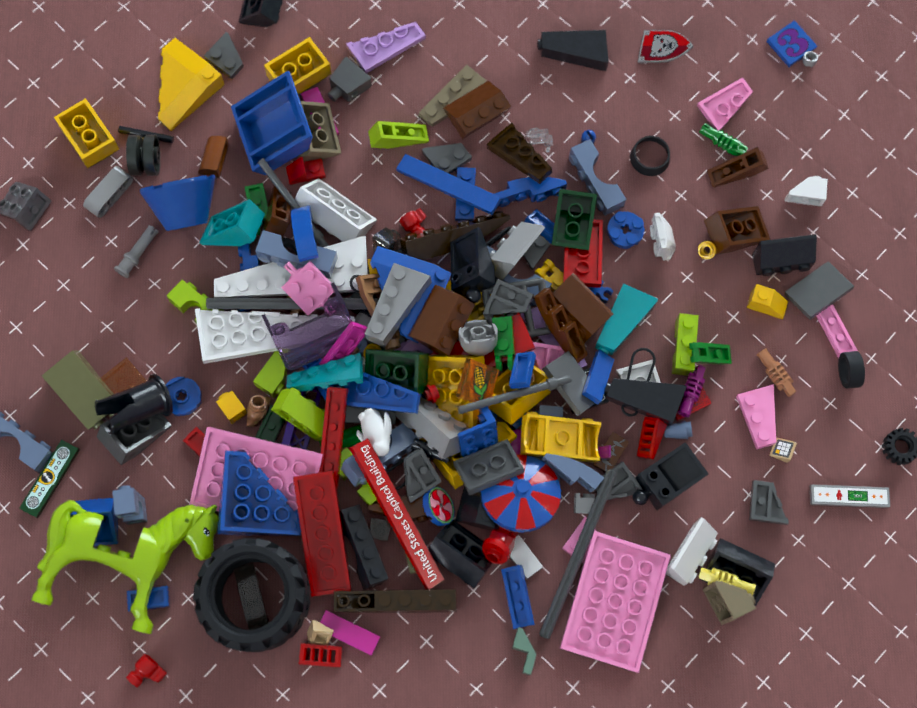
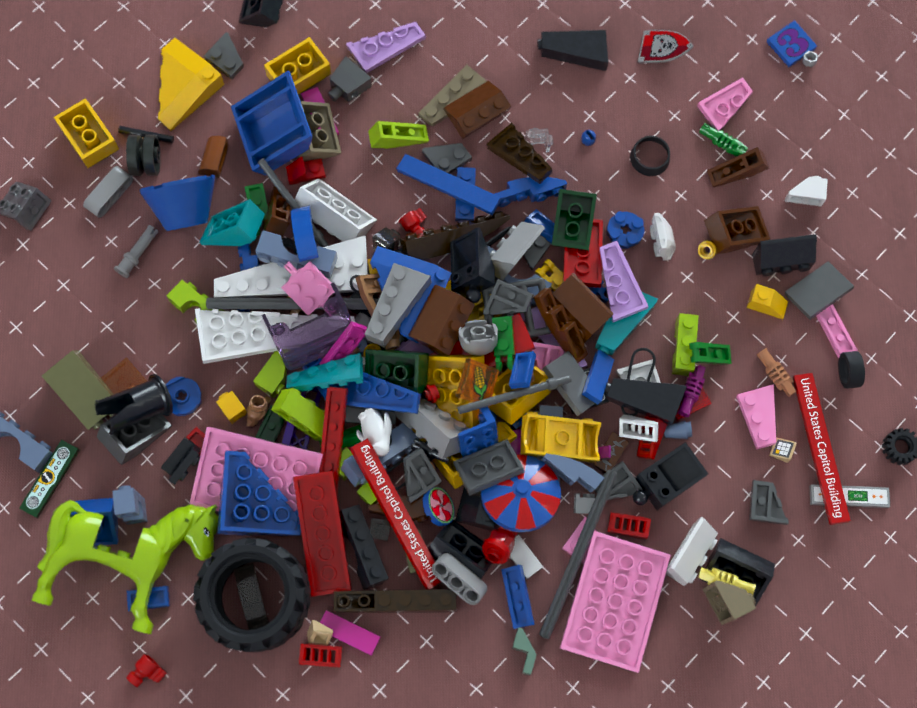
(180, 459): none -> black bracket
(459, 579): none -> light grey beam
(608, 195): sand blue arch -> none
(621, 286): none -> lavender wing
(624, 430): none -> white slope
(630, 518): none -> red slope
(821, 449): none -> red tile

